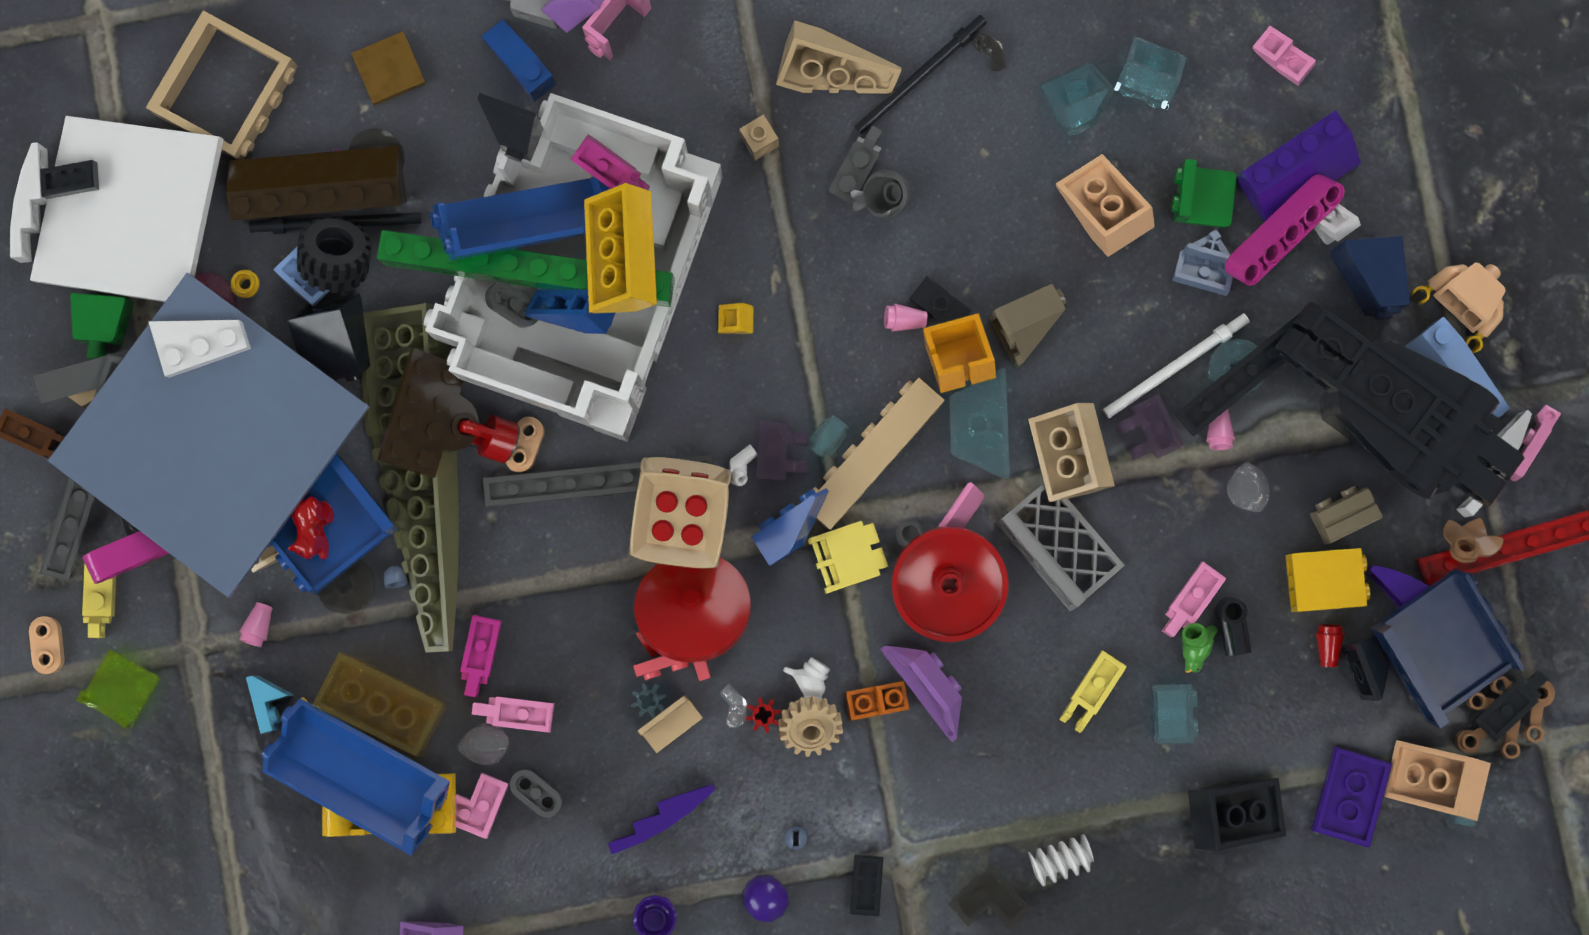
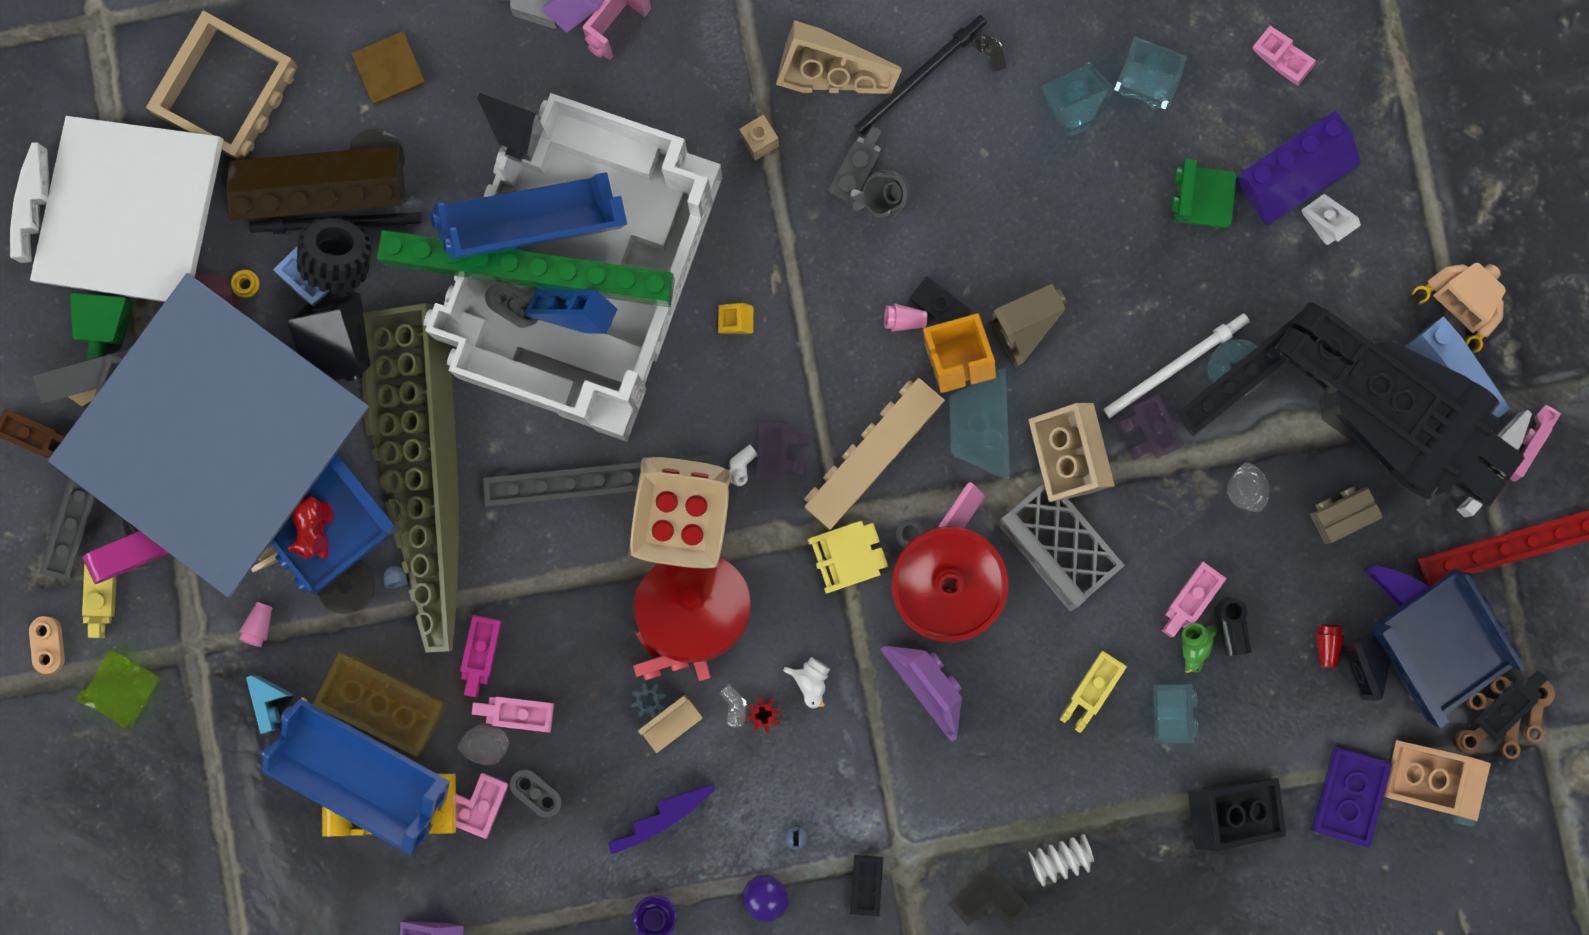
(69, 179): black plate -> none
(196, 343): white wing -> none
(436, 419): dark brown plate -> none
(519, 60): blue slope -> none
(527, 445): light nougat plate -> none
(606, 164): dark pink hinge -> none
(620, 250): yellow slope -> none
(789, 532): blue slope -> none
(810, 725): tan gear -> none
(828, 436): clear light blue brick -> none
(876, 700): orange slope -> none
(1106, 205): light nougat slope -> none
(1204, 265): sand blue slope -> none
(1220, 433): bright pink cone -> none
(1284, 229): dark pink beam -> none
(1327, 580): yellow brick -> none
(1375, 274): dark blue slope -> none
(1471, 538): medium nougat plate -> none

